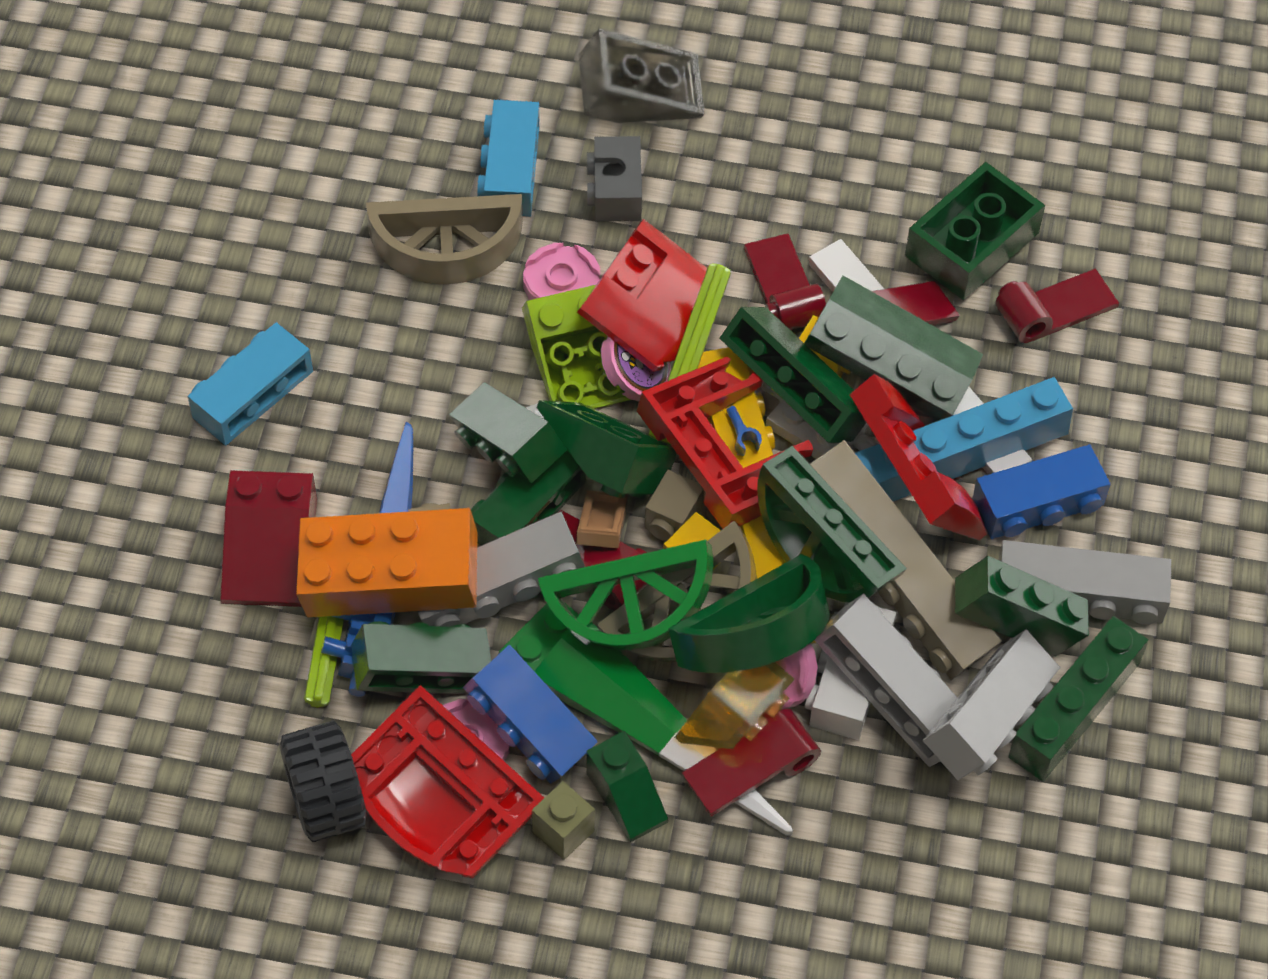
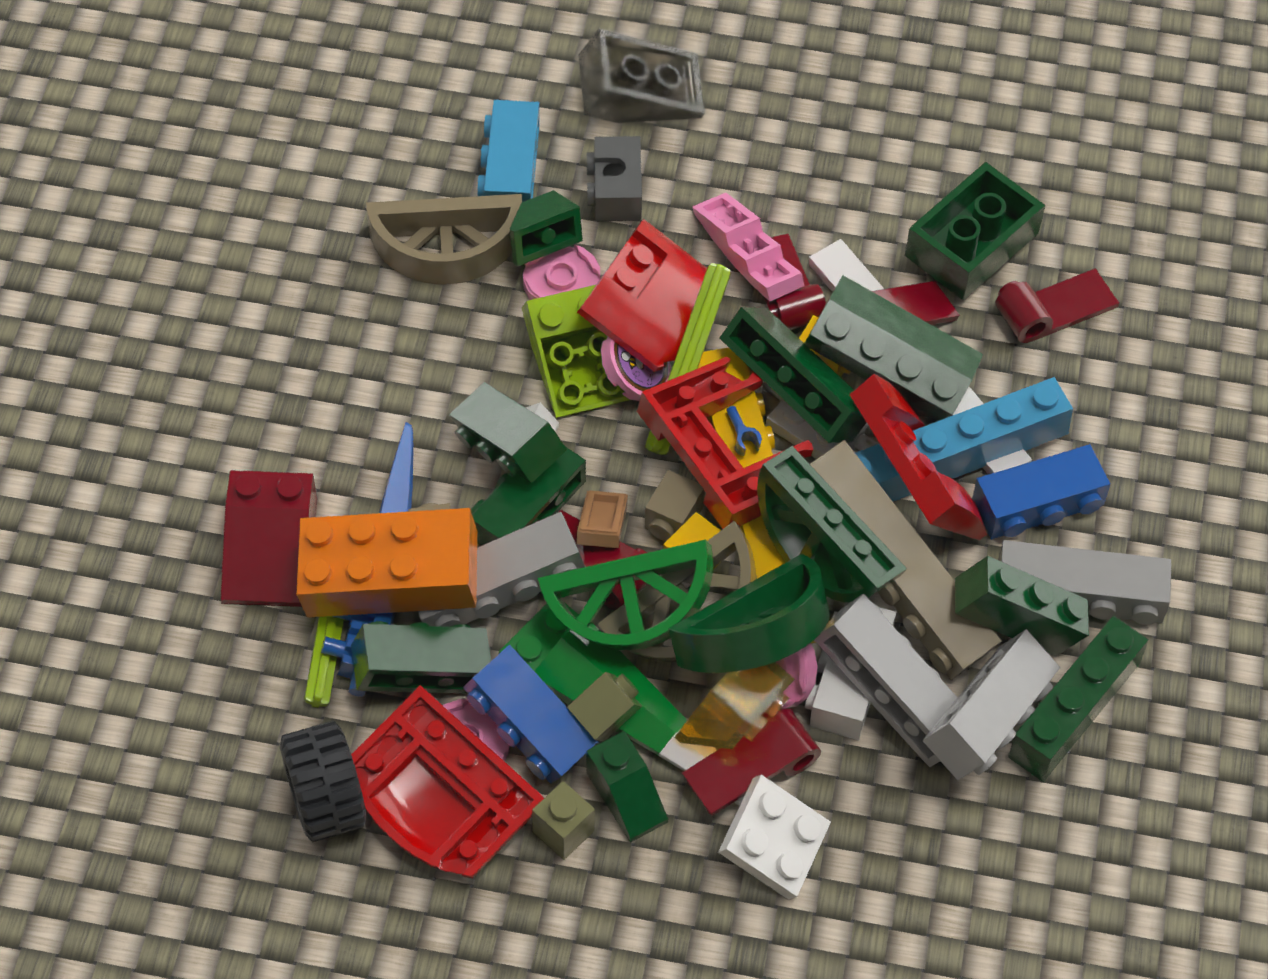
(250, 383): dark azure brick -> none
(544, 227): none -> dark green slope
(606, 705): none -> olive brick
(609, 449): dark green slope -> none
(747, 247): none -> bright pink slope
(774, 837): none -> white plate

